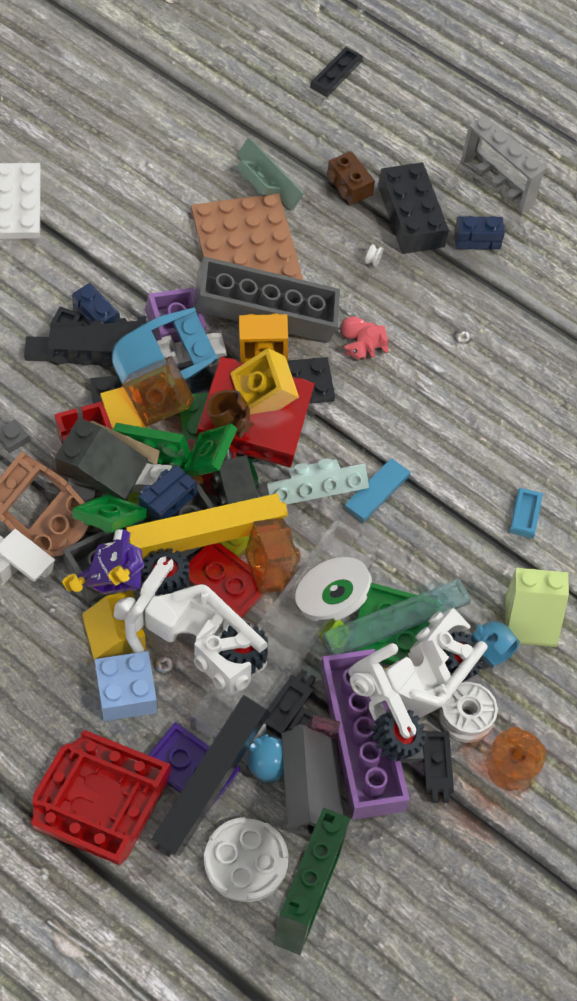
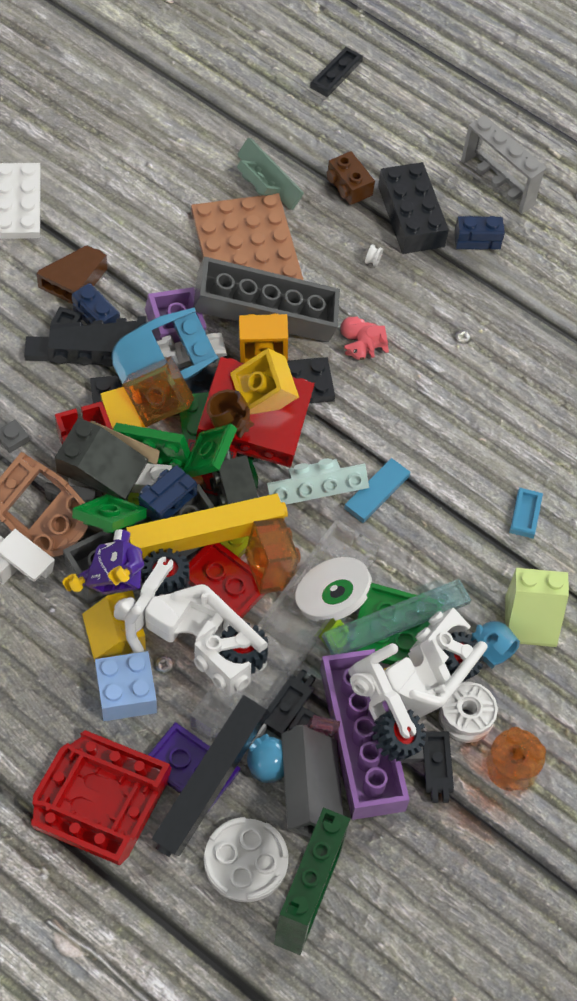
(72, 272): none -> reddish brown slope

